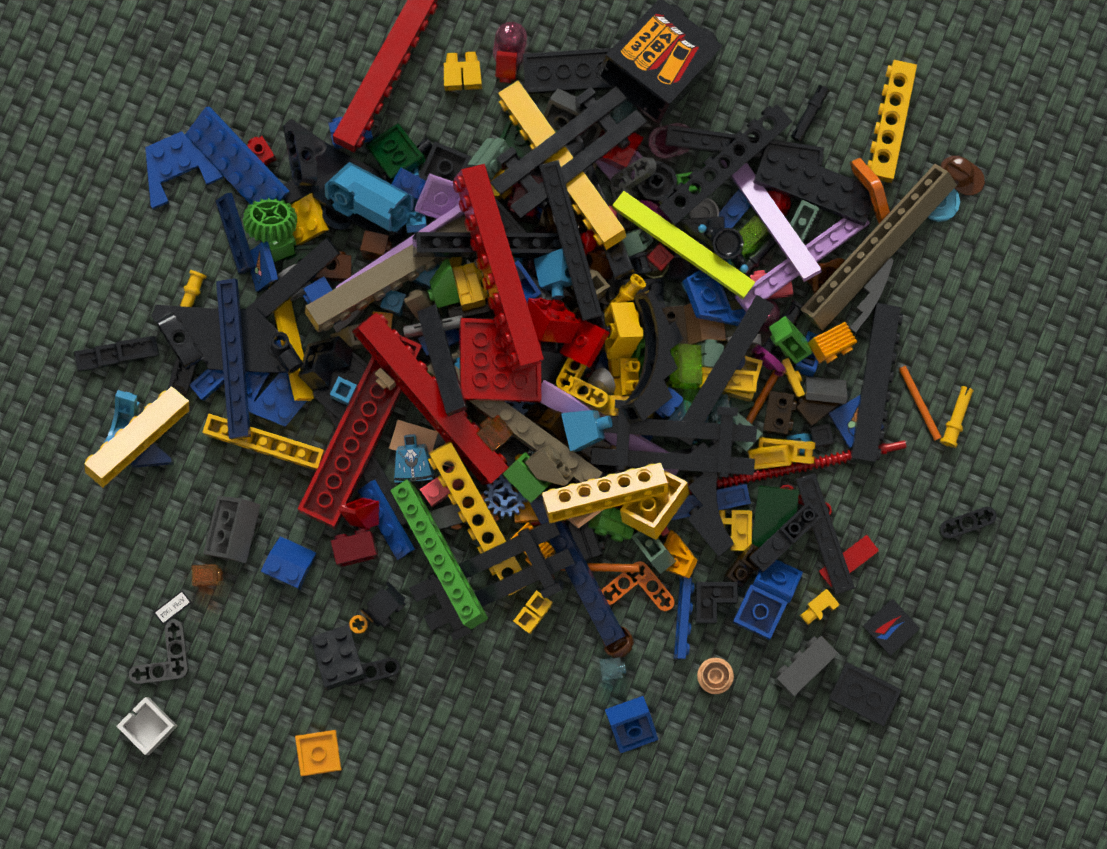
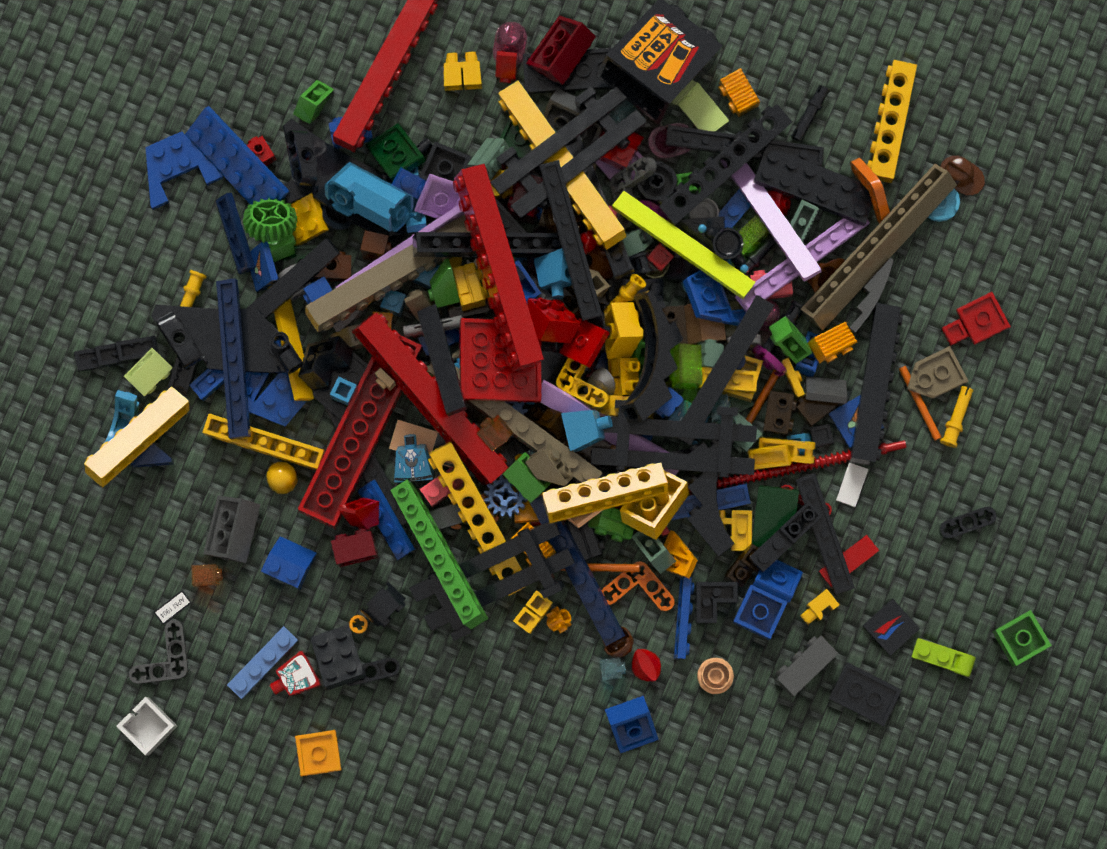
(148, 372): none -> yellowish green brick
(262, 662): none -> medium blue plate
(282, 477): none -> yellow hair
(296, 676): none -> torso
(312, 101): none -> bright green slope
(558, 619): none -> light orange gear
(561, 49): none -> dark red slope
(646, 665): none -> red piece
(702, 110): none -> yellowish green piece
(739, 93): none -> light orange brick
(852, 485): none -> white tile
(937, 374): none -> dark tan tile
(944, 657): none -> lime plate
(955, 332): none -> red tile
(983, 318): none -> red plate
(1021, 638): none -> bright green brick

